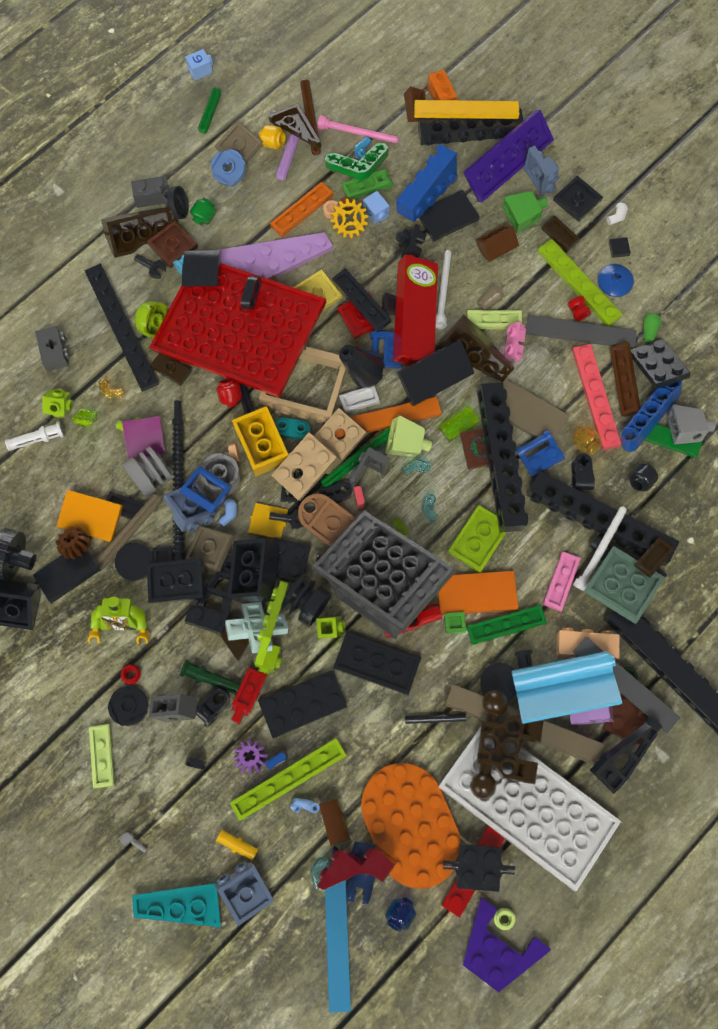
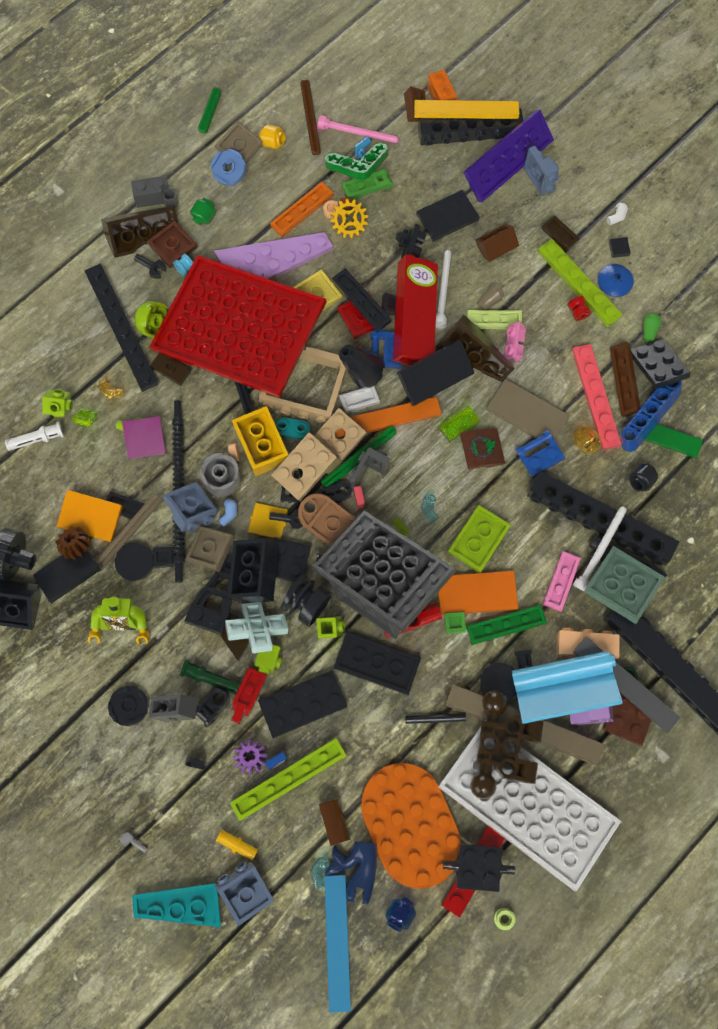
(47, 340): dark grey brick -> none
(101, 756): yellowish green tile -> none
(125, 671): red plate -> none
(147, 471): light grey wheel -> none
(176, 580): black plate -> none
(178, 193): black piece -> none
(199, 64): light blue brick -> none
(200, 498): blue tile -> none
(201, 268): black slope -> none
(229, 392): red head -> none
(250, 292): black beam -> none
(270, 621): lime wing -> none
(287, 157): lavender axle -> none
(295, 122): dark brown wing -> none
(308, 805): light blue arm -> none
(346, 865): dark red arch -> none
(376, 207): light blue brick -> none
(406, 438): yellowish green torso -> none
(416, 465): clear light blue arm -> none
(428, 184): blue wedge -> none
(492, 958): dark purple wing -> none
(497, 465): black brick -> none
(523, 209): bright green torso -> none
(578, 198): black plate -> none
(579, 331): dark grey tile -> none
(582, 476): black piece -> none
(604, 767): black plate -> none
(654, 557): dark brown tile -> none
(688, 424): light grey torso -> none

